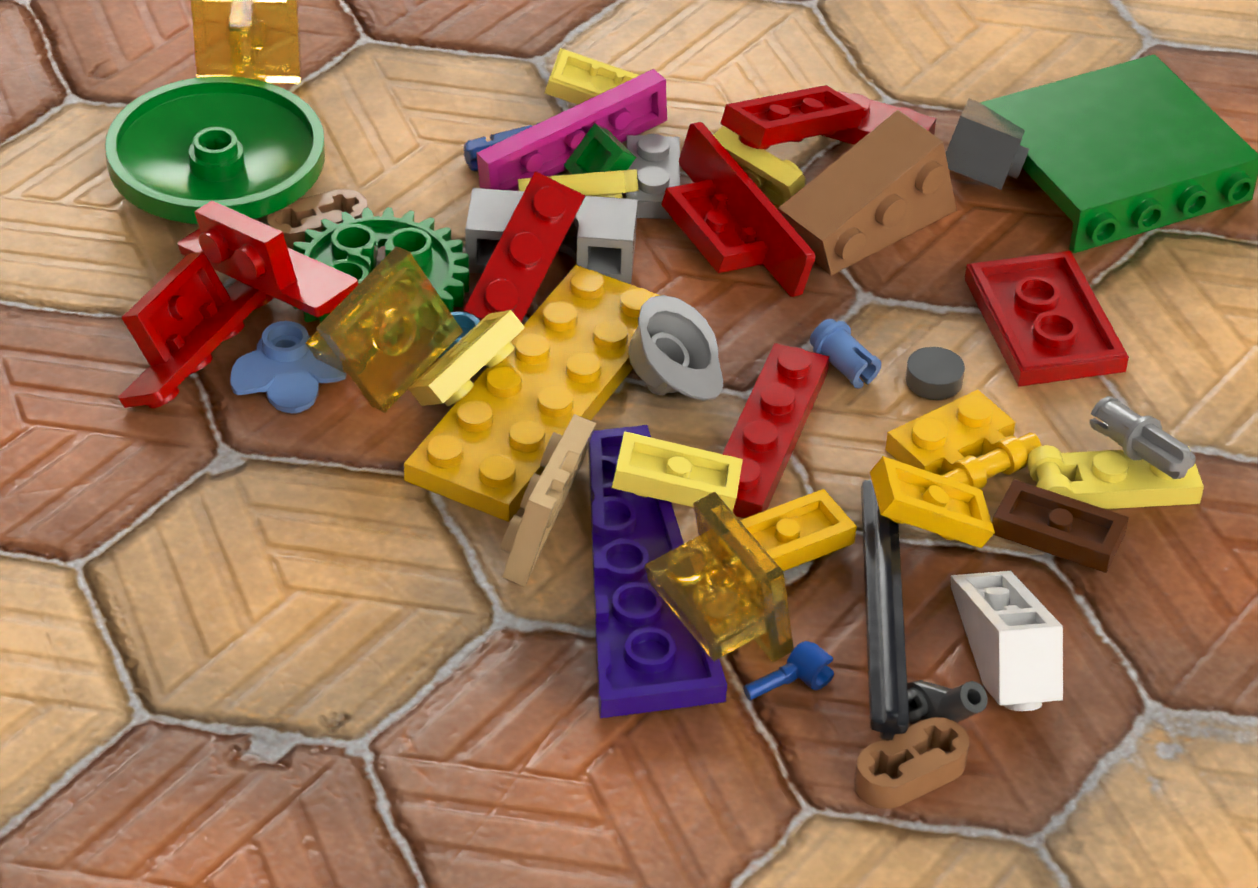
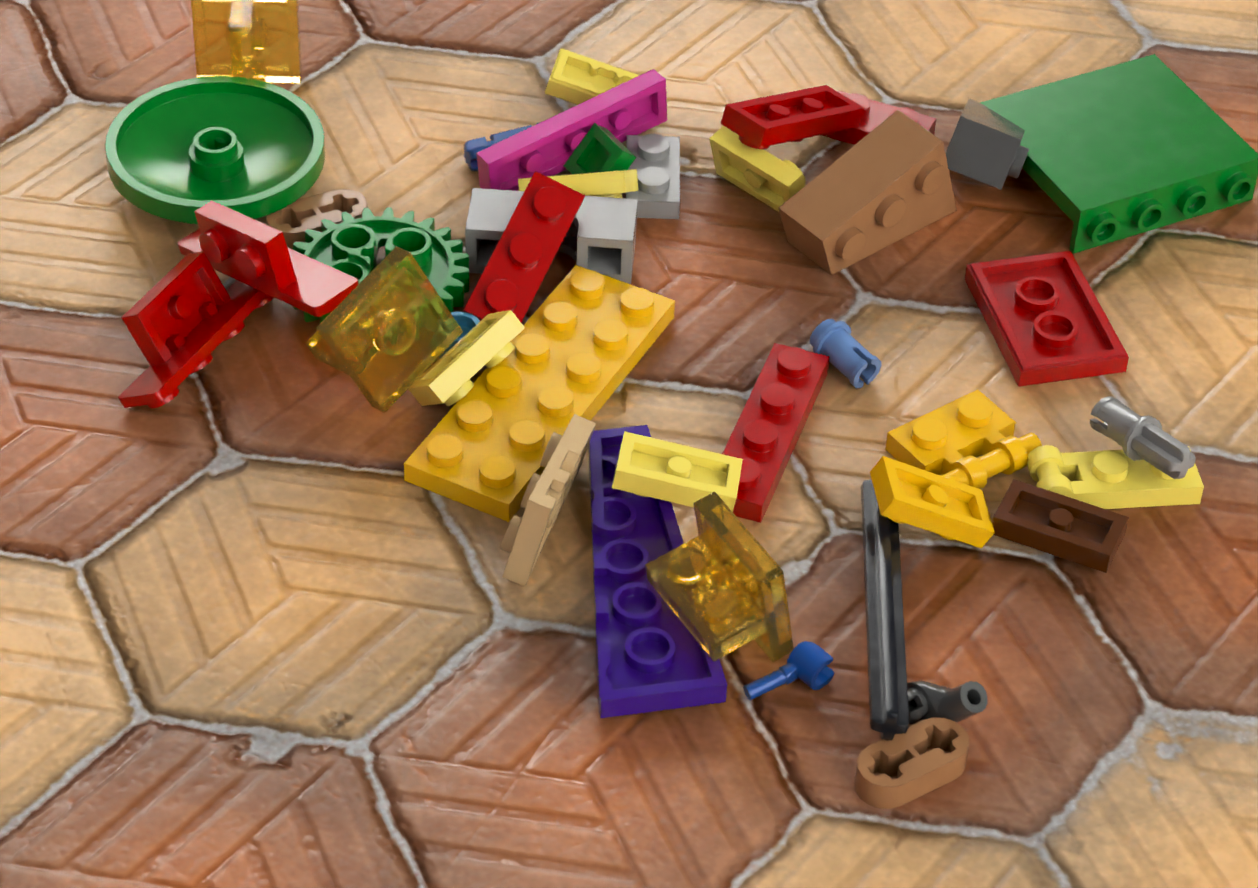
(283, 369): medium blue plate -> none
(675, 350): light grey piece -> none
(732, 217): red bracket -> none
(802, 529): yellow plate -> none
(935, 373): dark grey tile -> none
(1011, 639): white slope -> none

